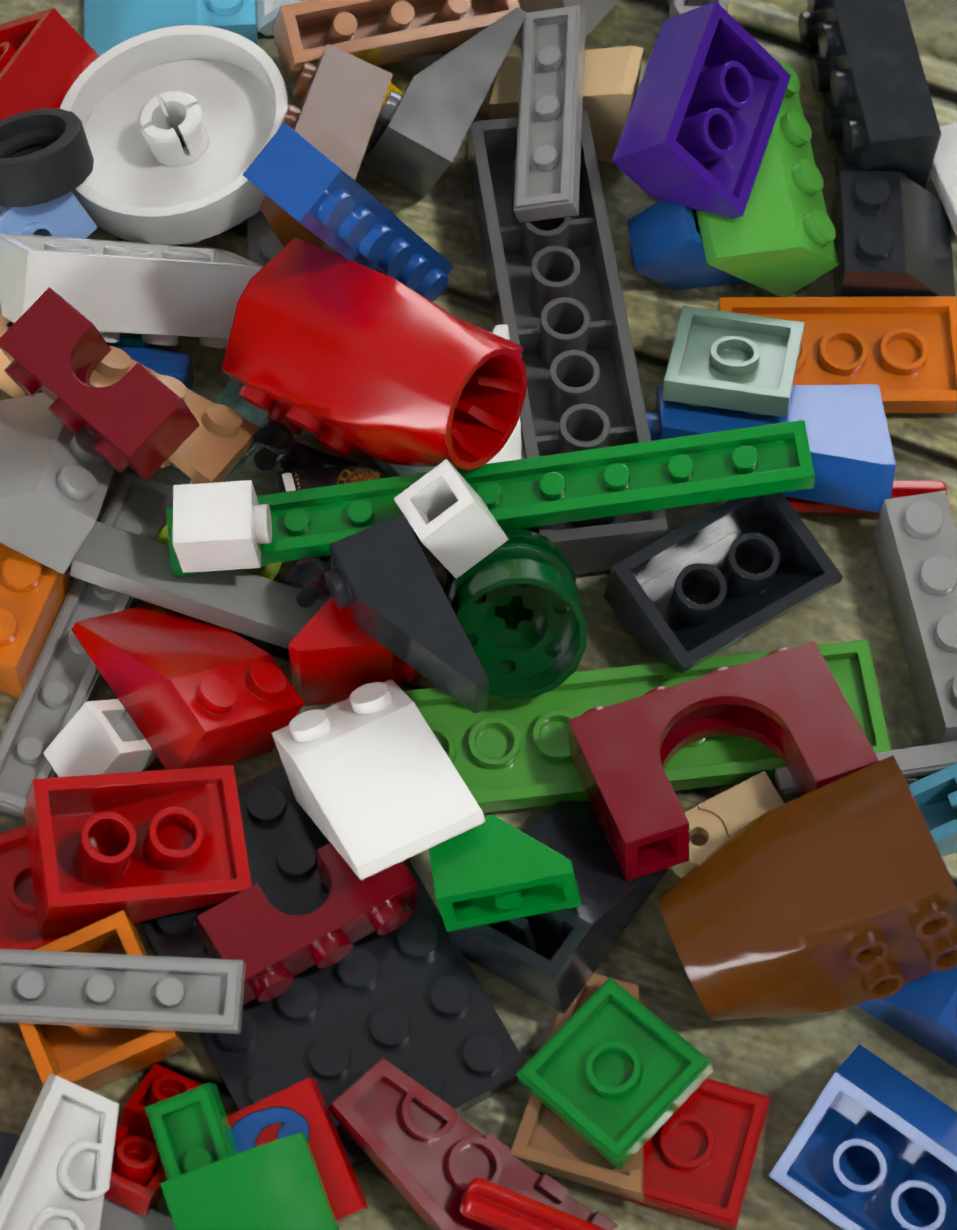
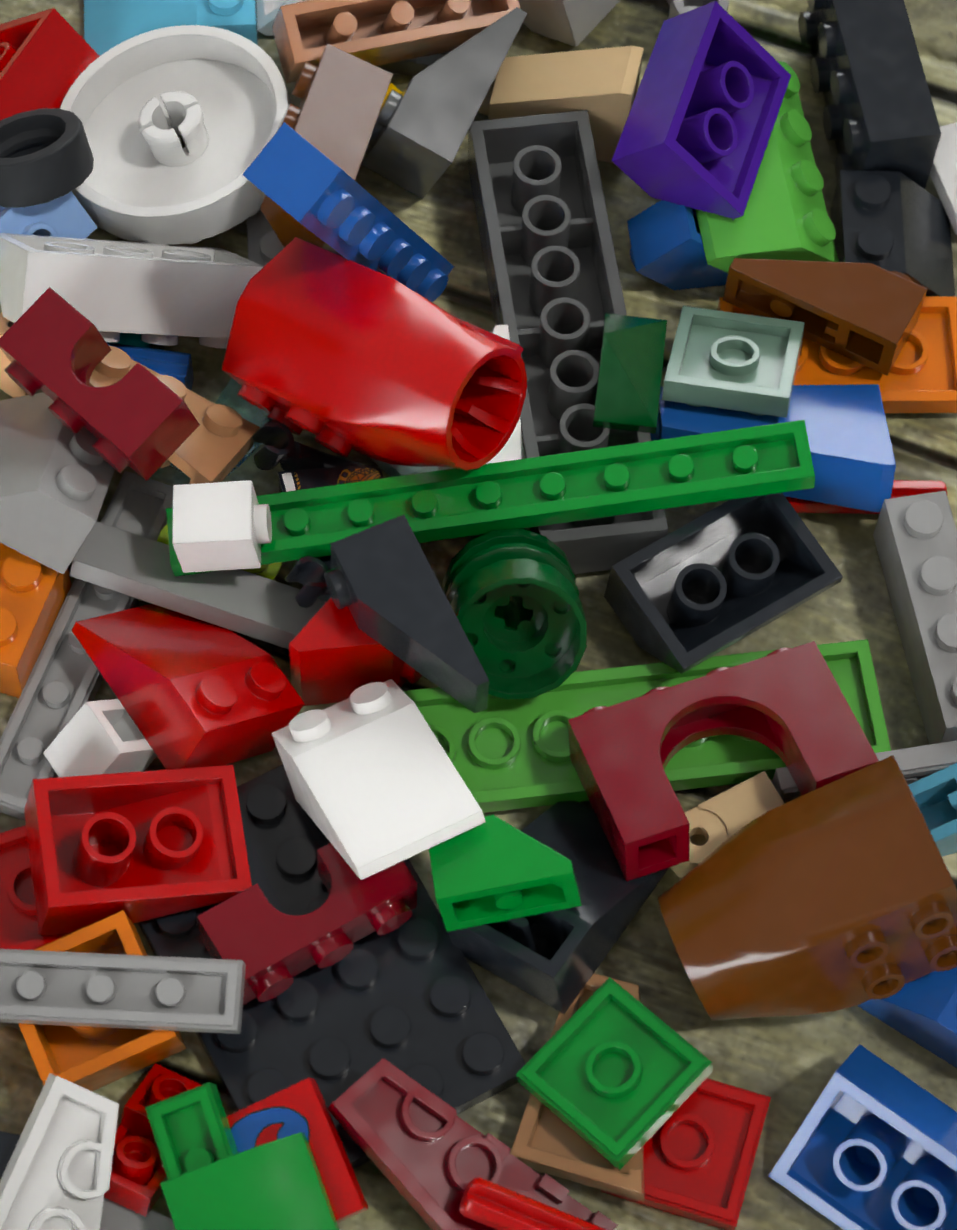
(450, 519): white brick -> none
(550, 114): light grey tile -> none
(630, 373): none -> dark green slope
(844, 304): none -> reddish brown slope

